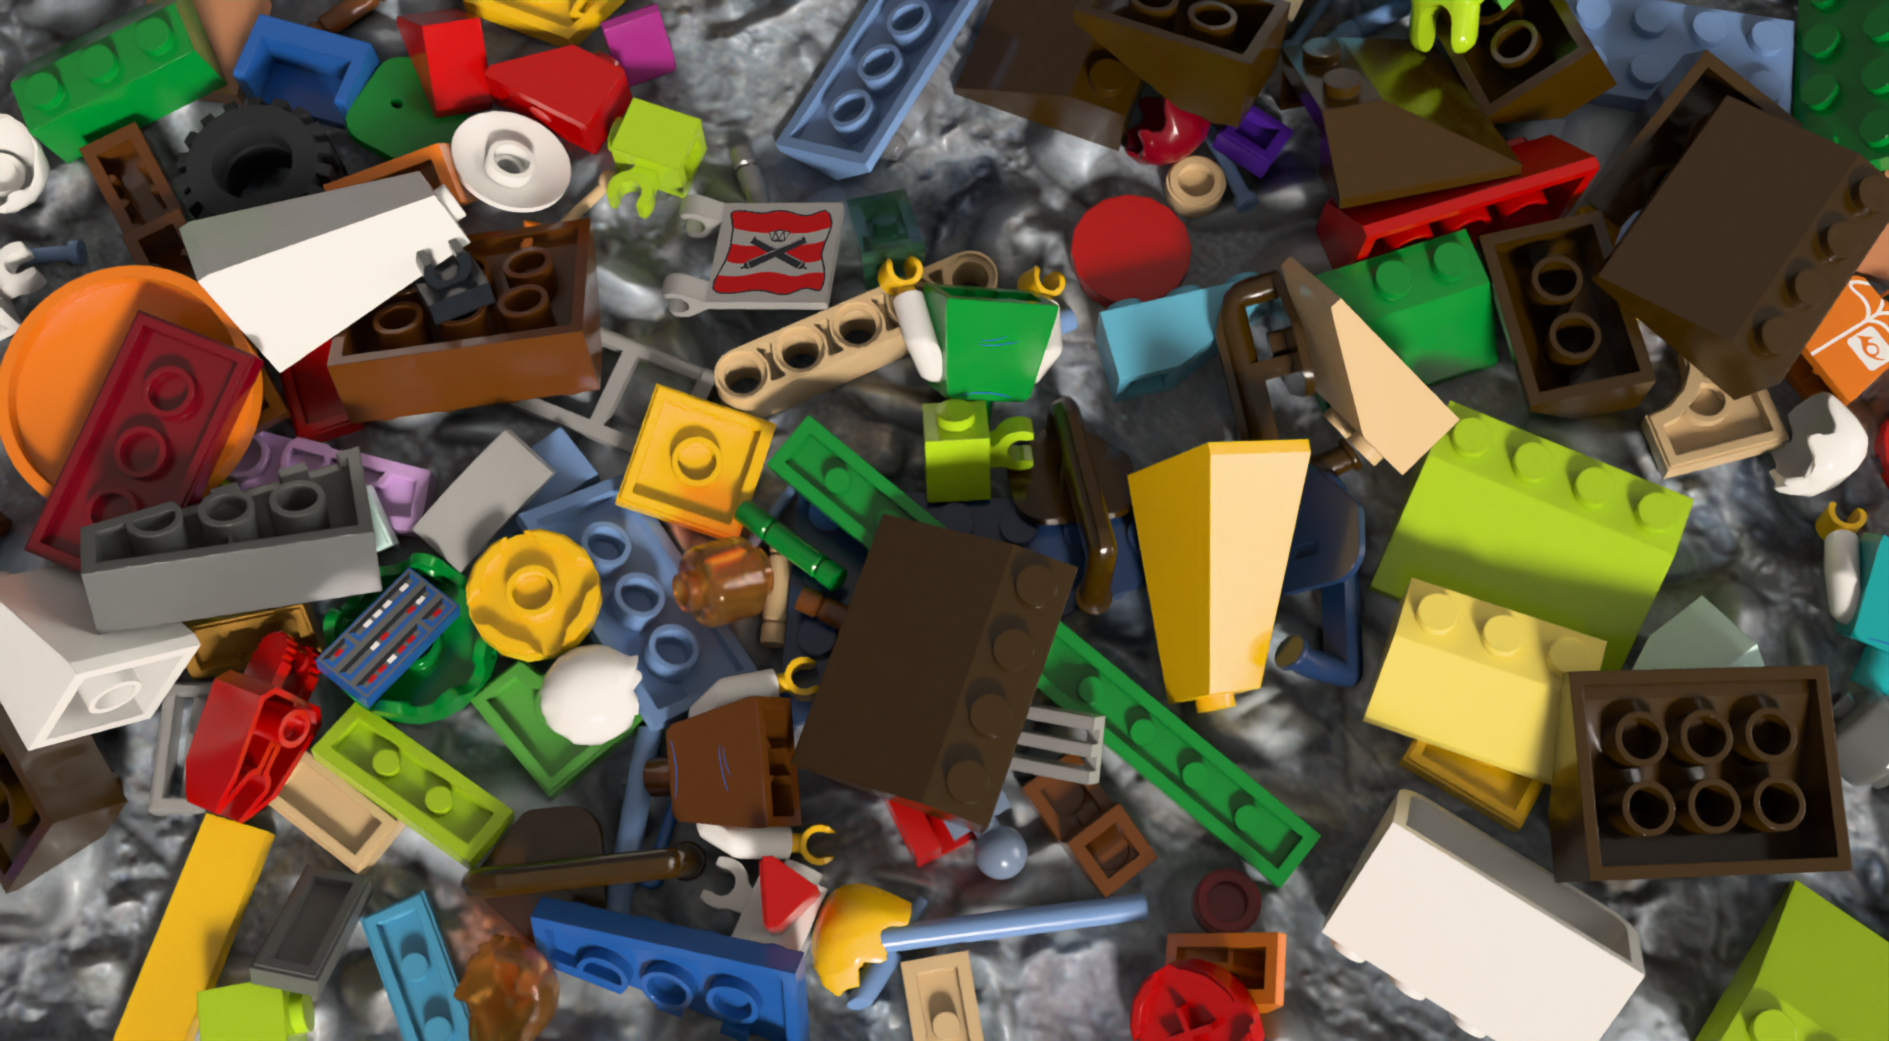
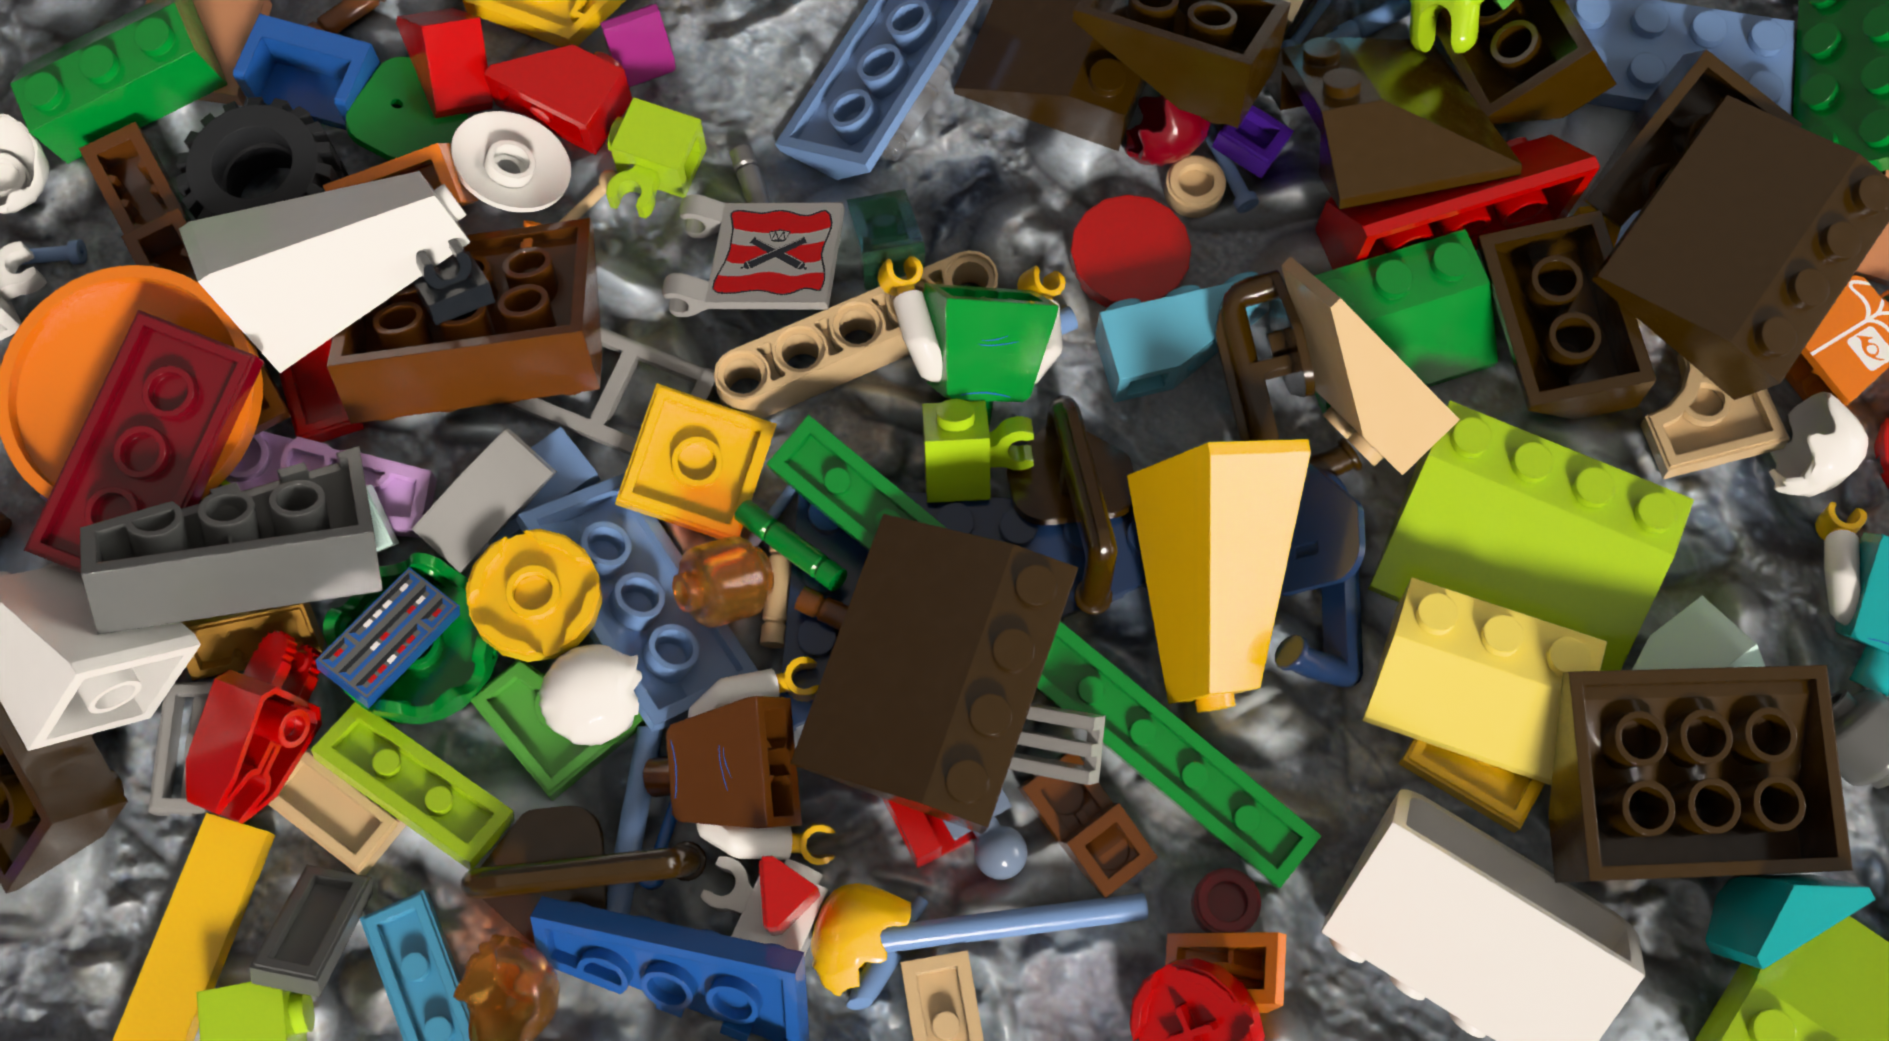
(1772, 915): none -> teal slope

